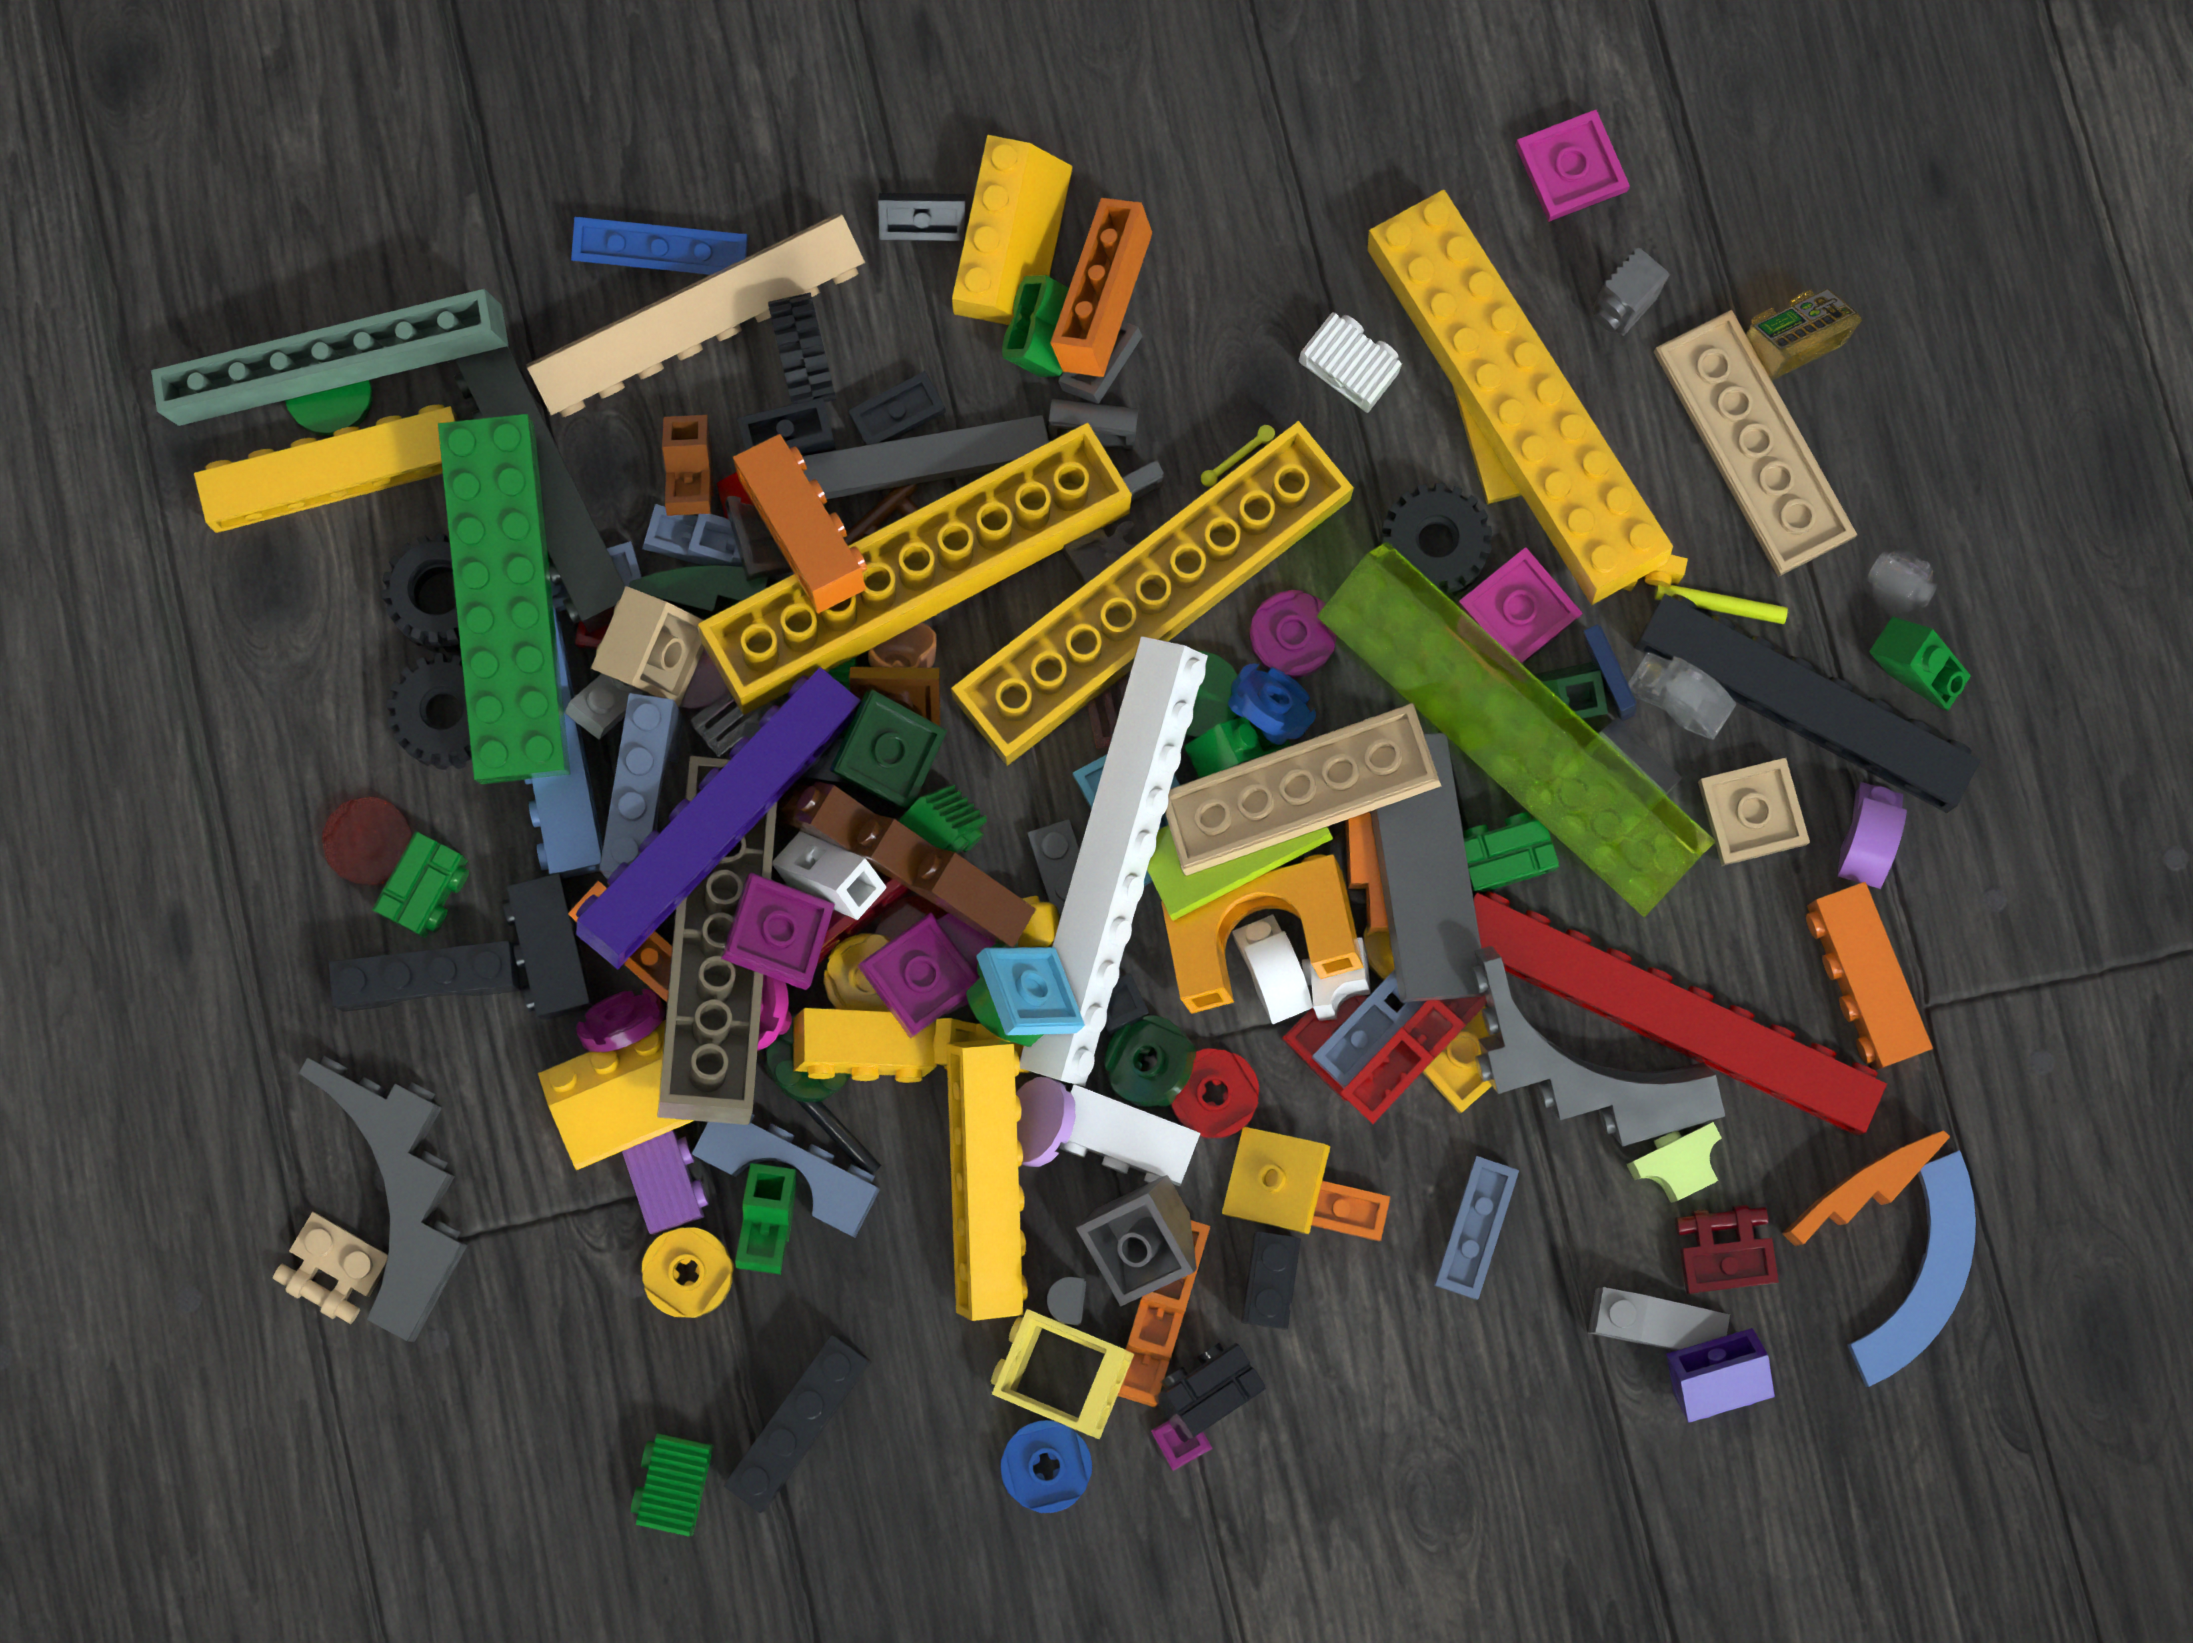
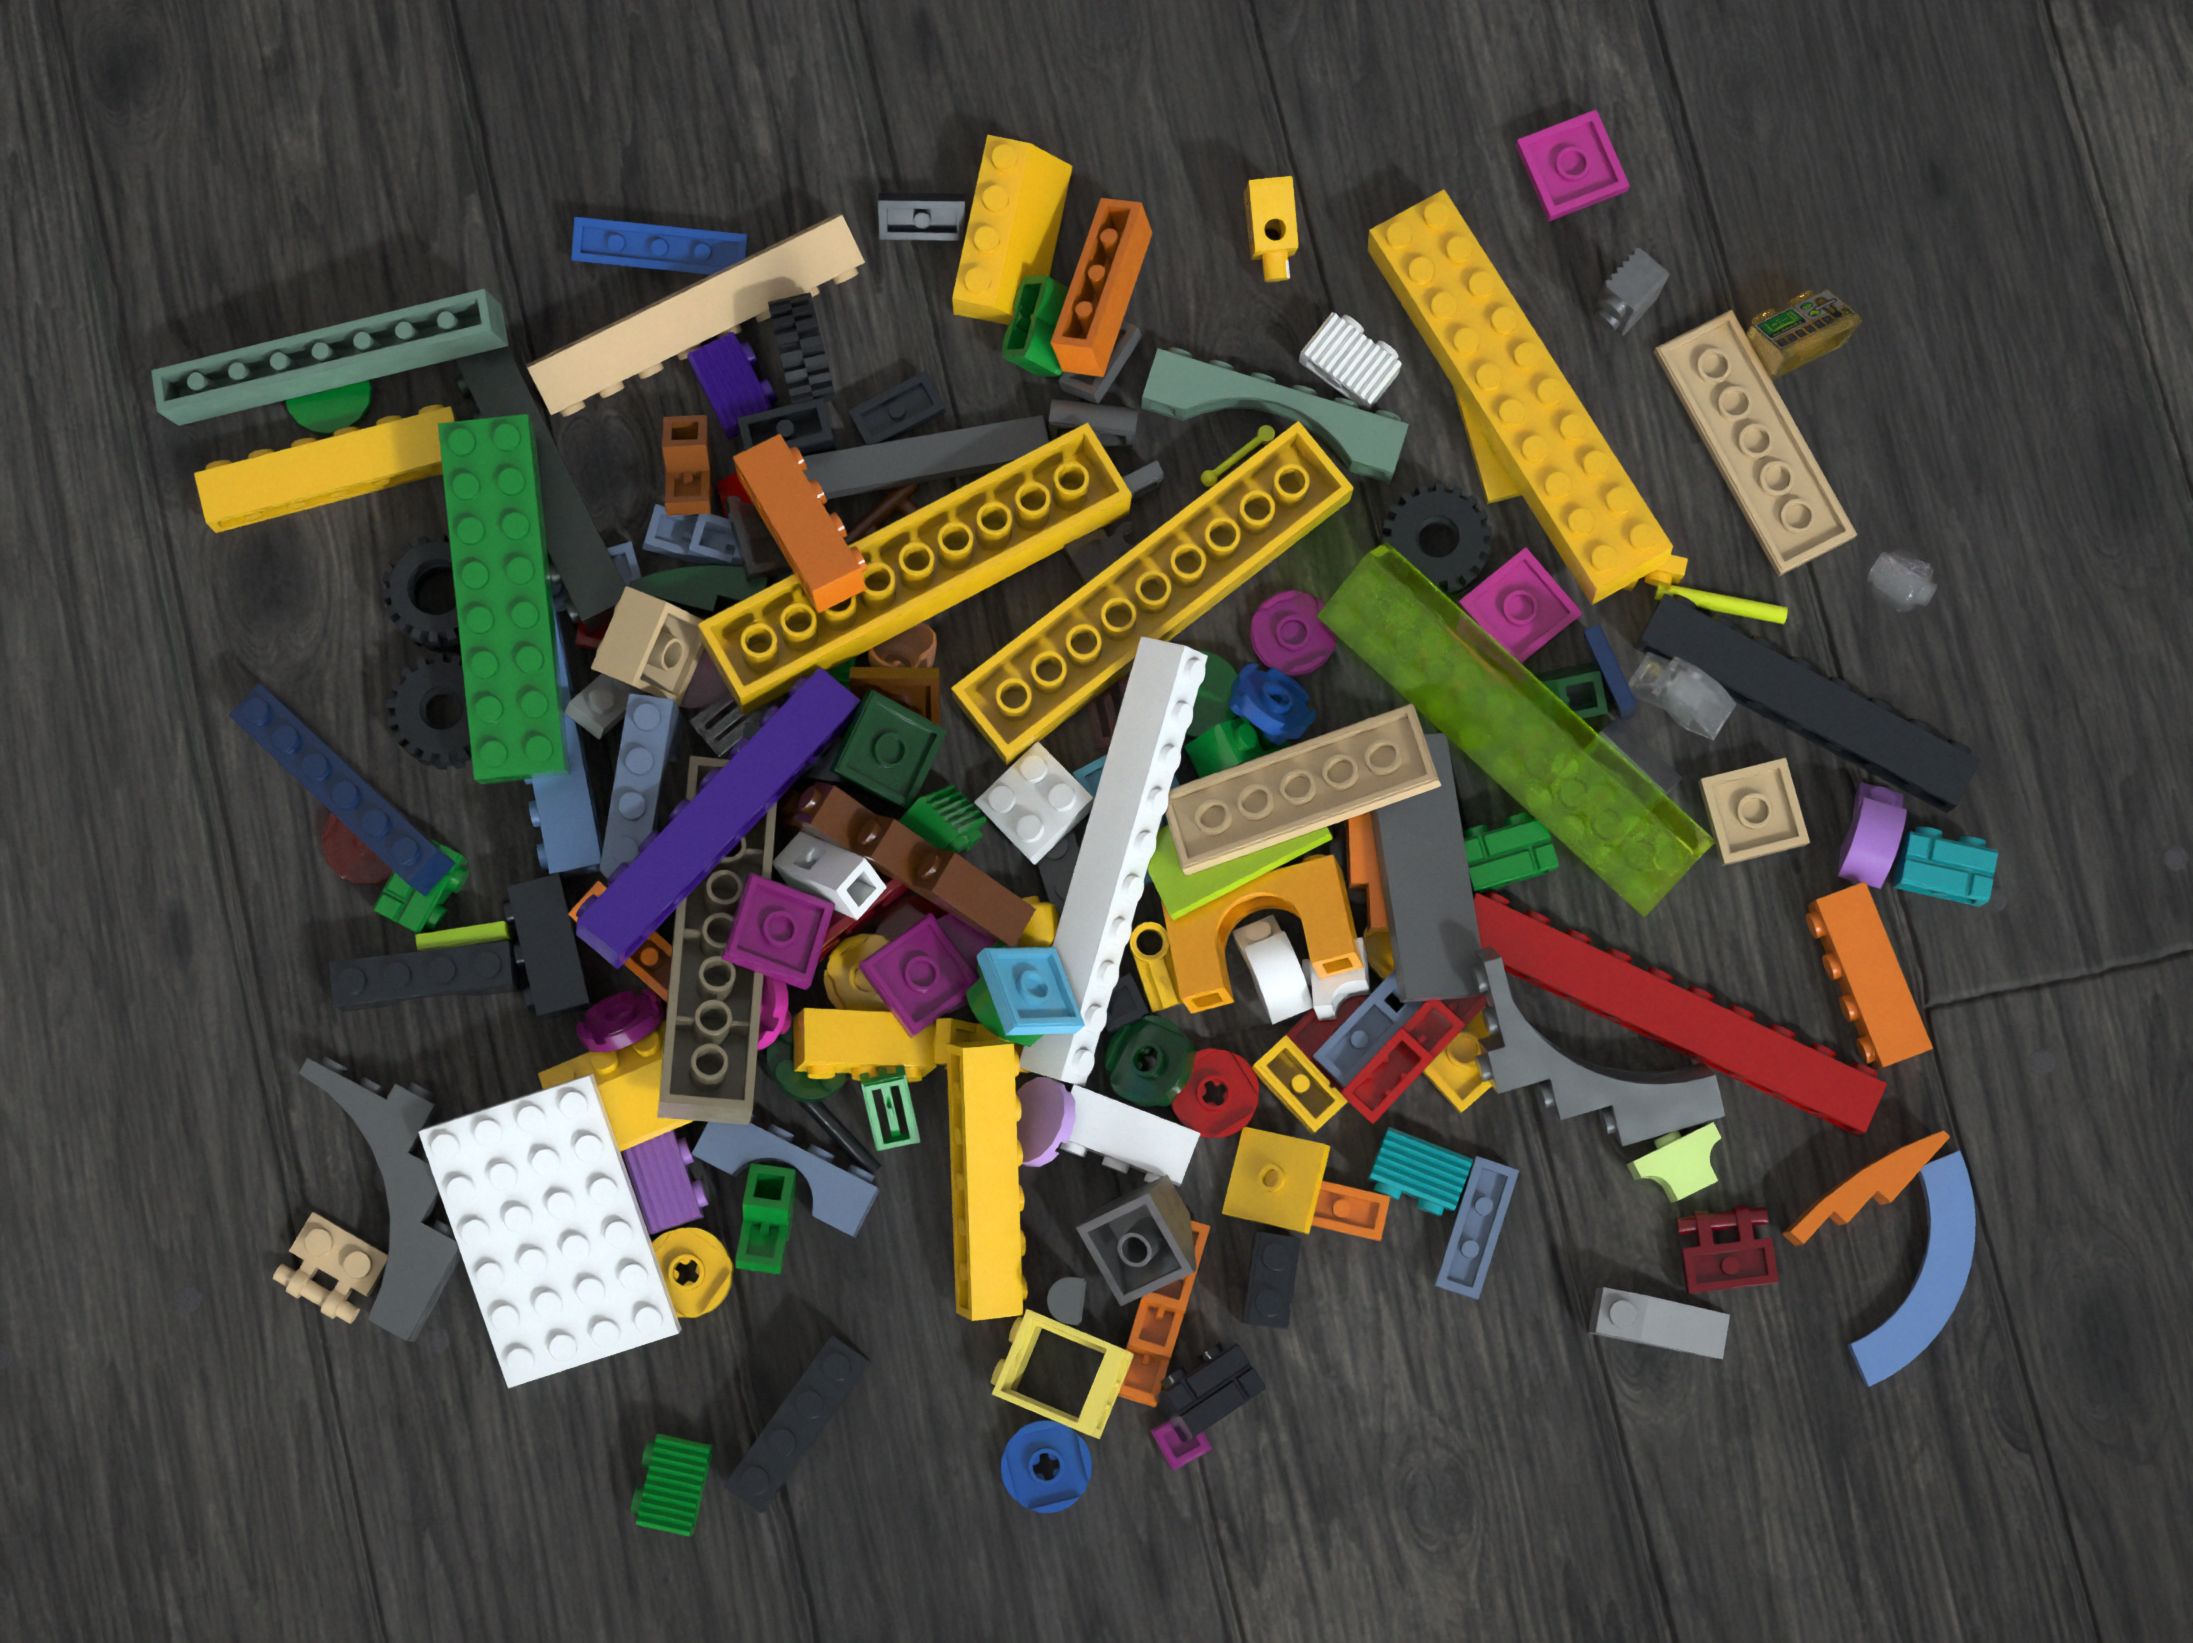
(342, 789): none -> dark blue brick
(465, 936): none -> lime tile
(550, 1230): none -> white plate
(730, 382): none -> dark purple brick
(884, 1082): none -> tile
(1036, 802): none -> white plate
(1156, 970): none -> yellow piece
(1188, 387): none -> sand green arch
(1271, 206): none -> yellow torso
(1299, 1085): none -> yellow brick
(1420, 1171): none -> teal brick
(1720, 1375): brick -> none
(1920, 662): green slope -> none
(1945, 867): none -> teal brick

